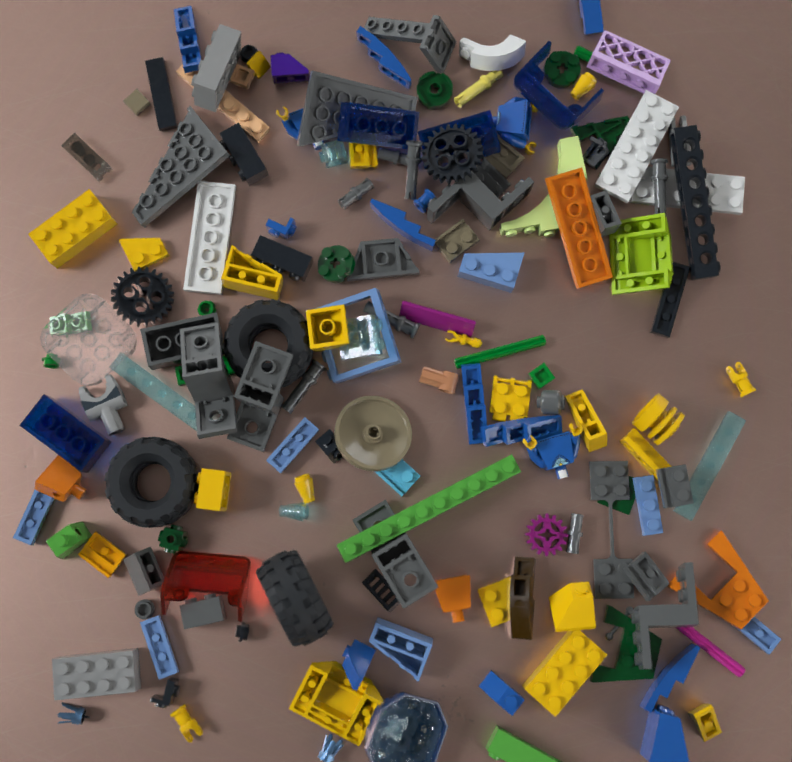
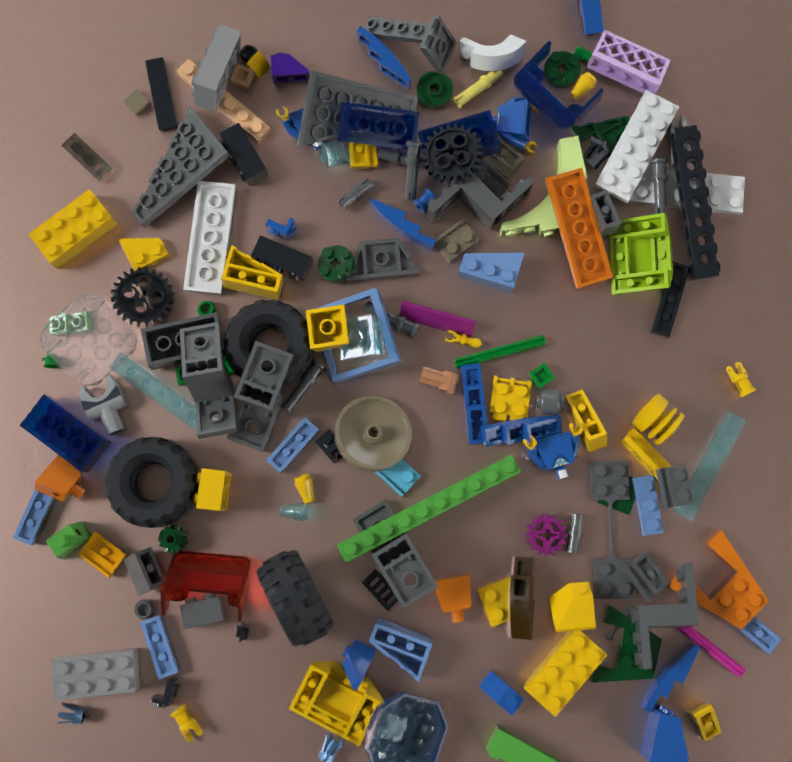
(187, 38): blue slope -> none

